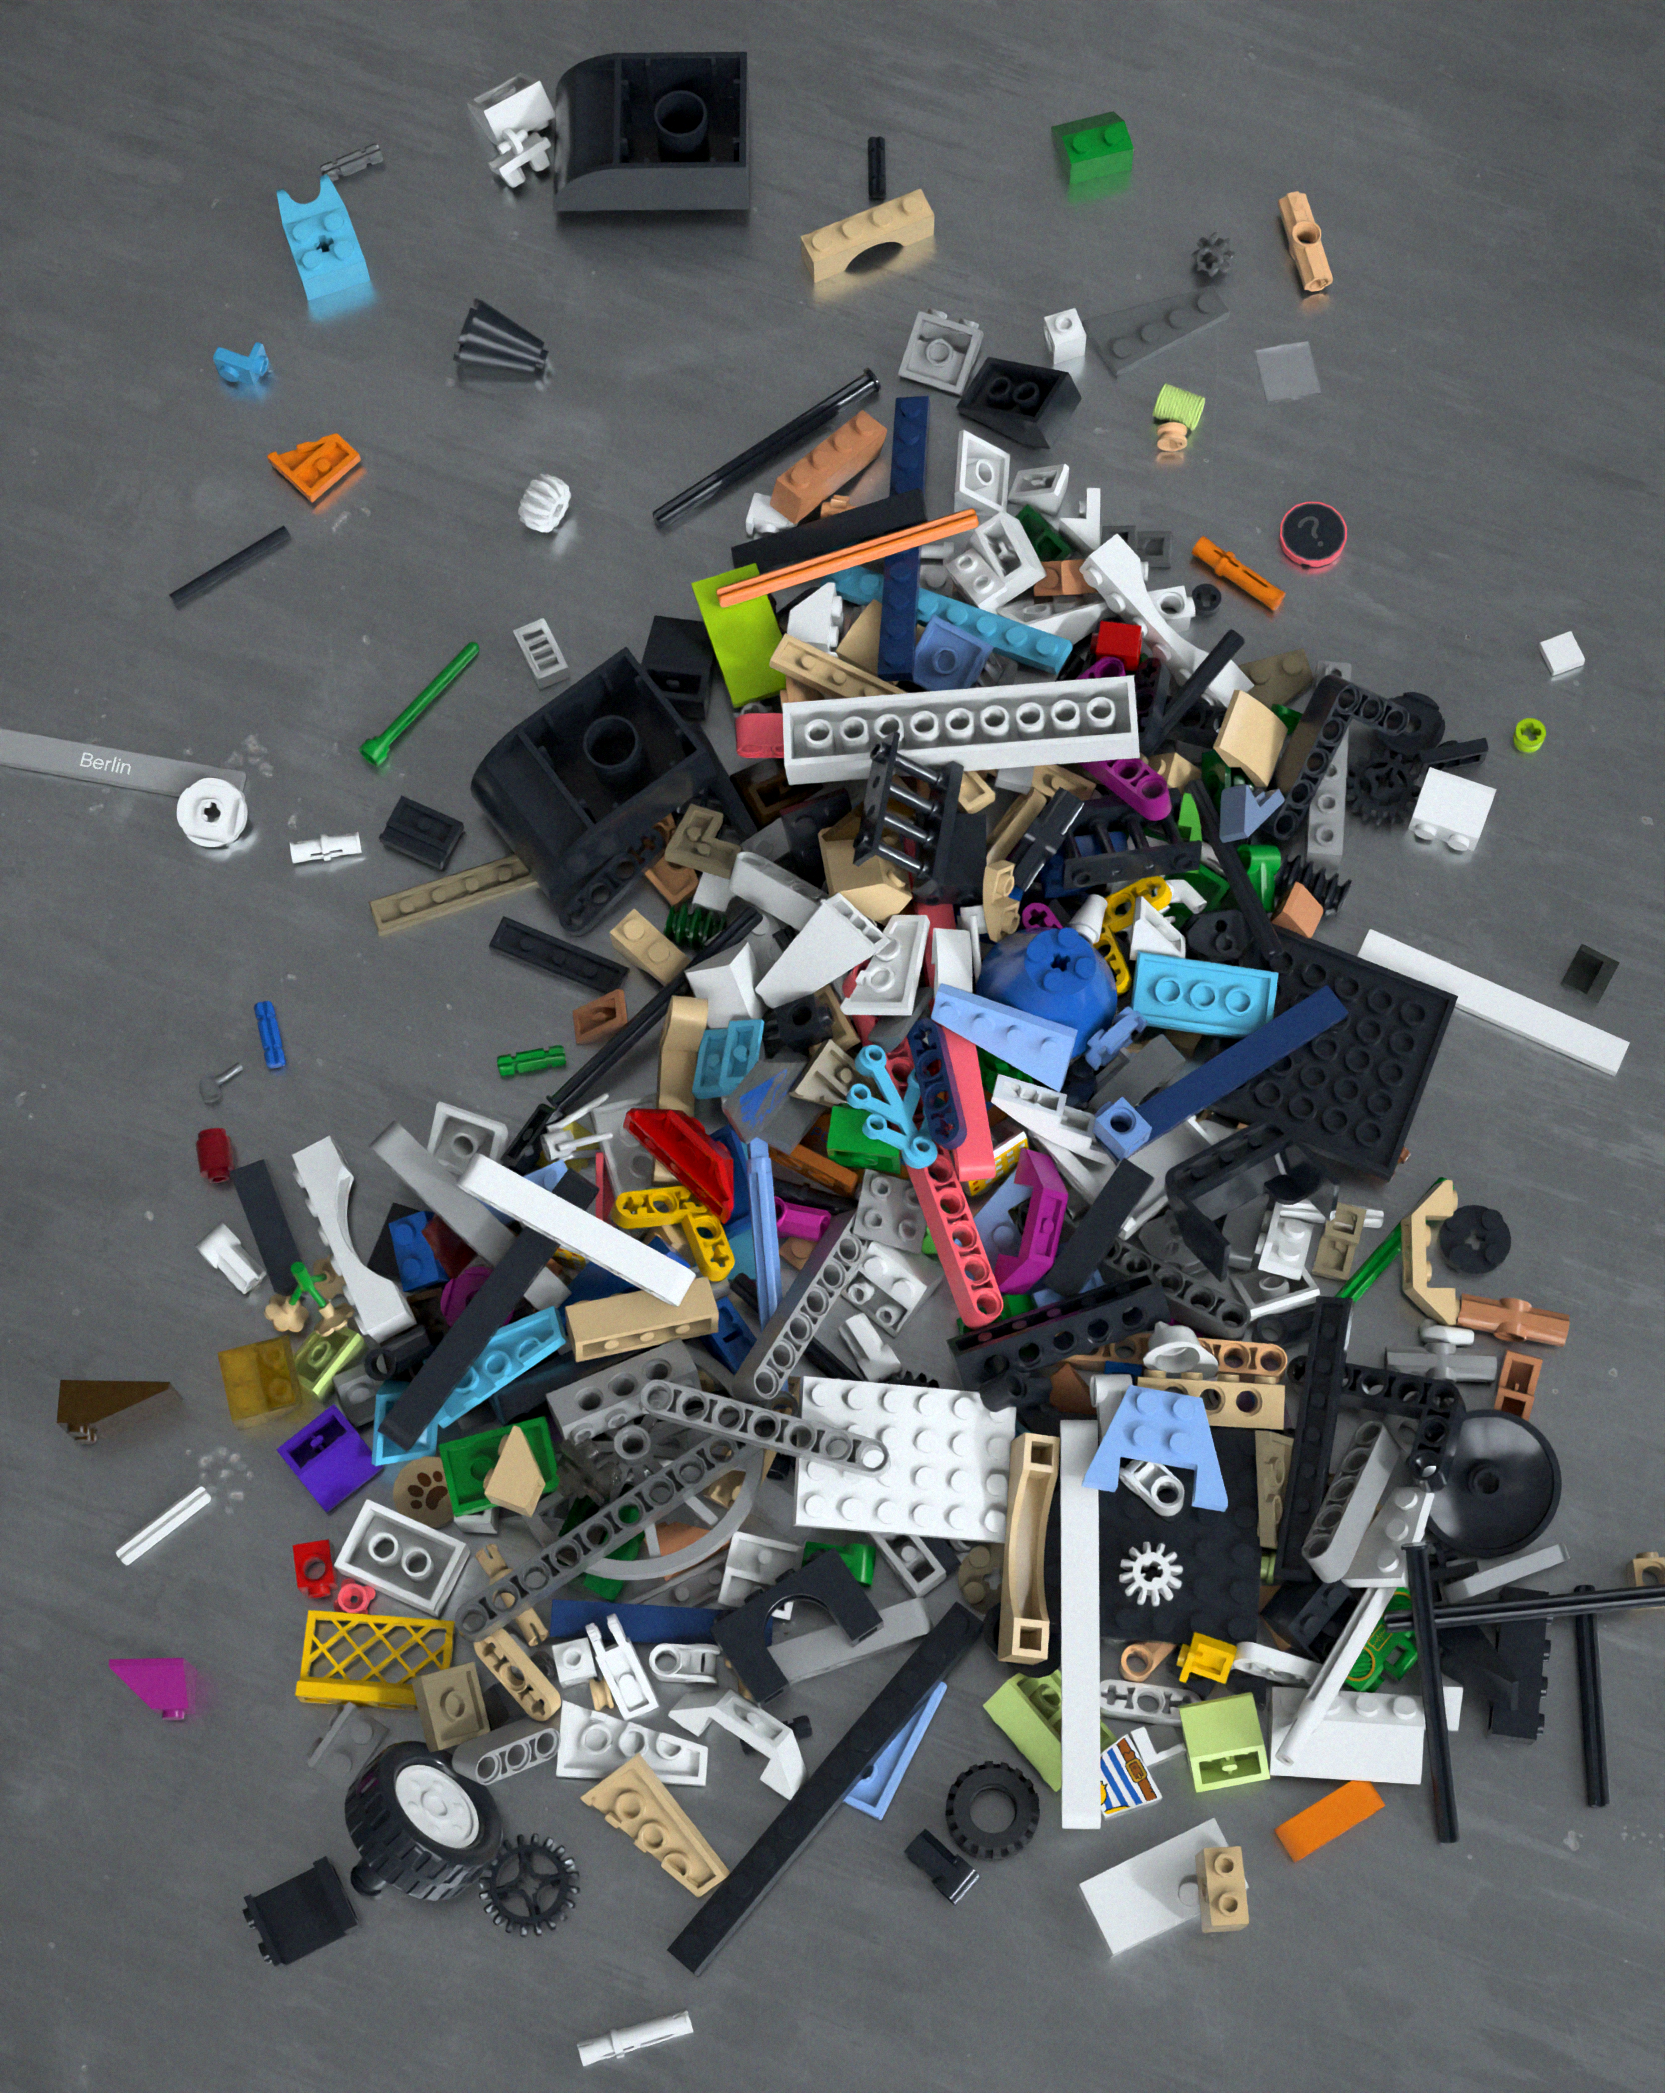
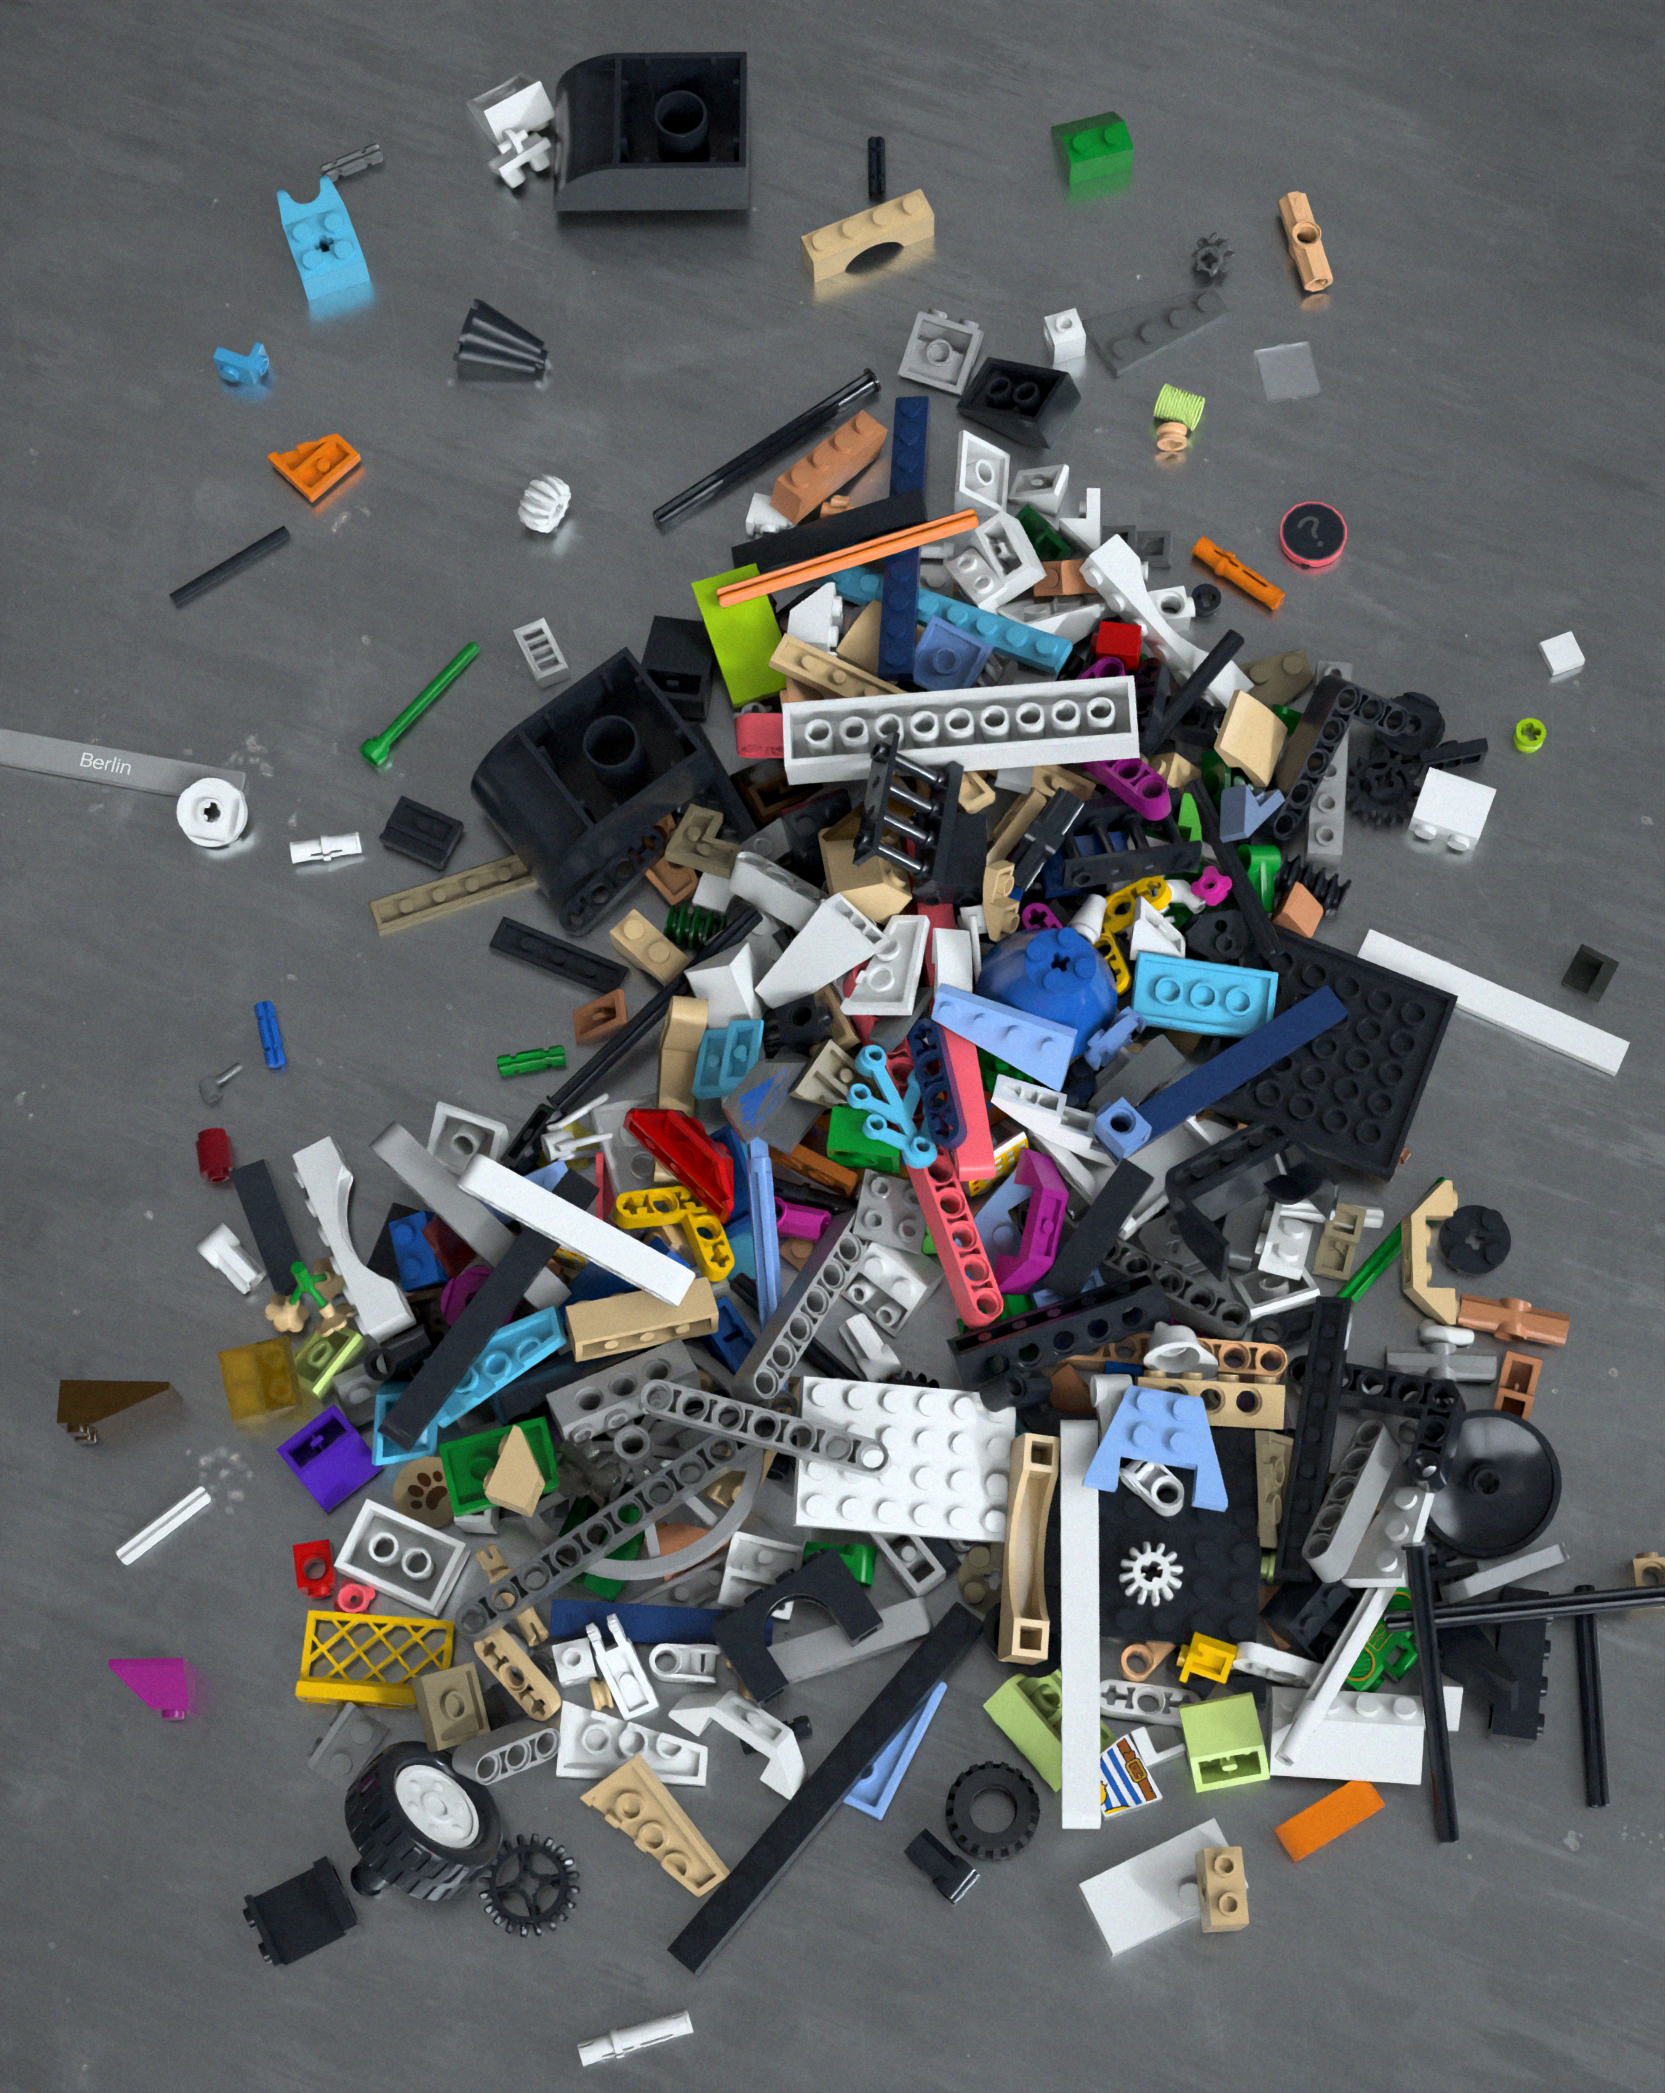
(1215, 894): none -> dark pink plate

